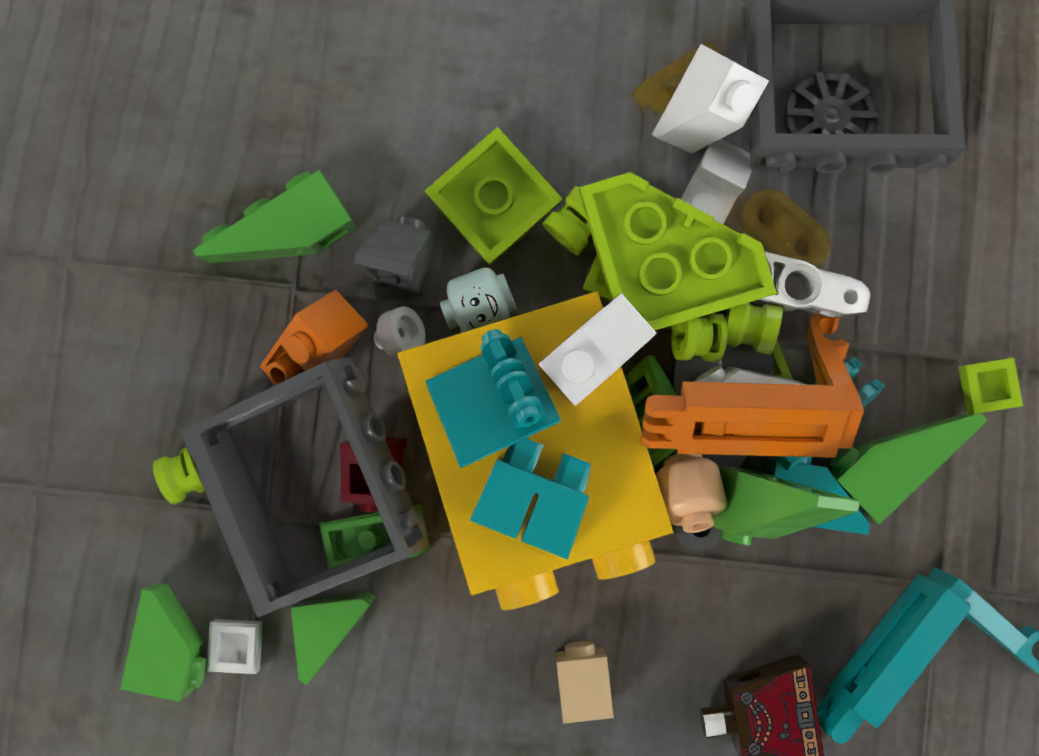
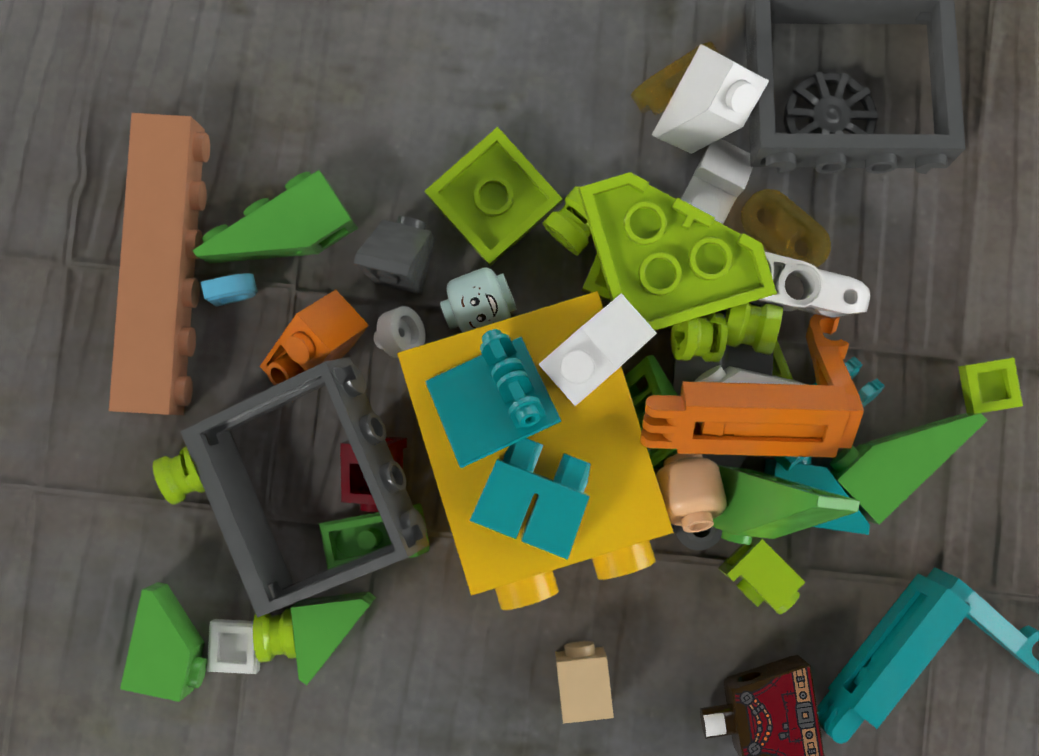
(158, 265): none -> nougat brick
(229, 289): none -> medium azure tile
(273, 636): none -> lime wheel
(763, 576): none -> lime brick

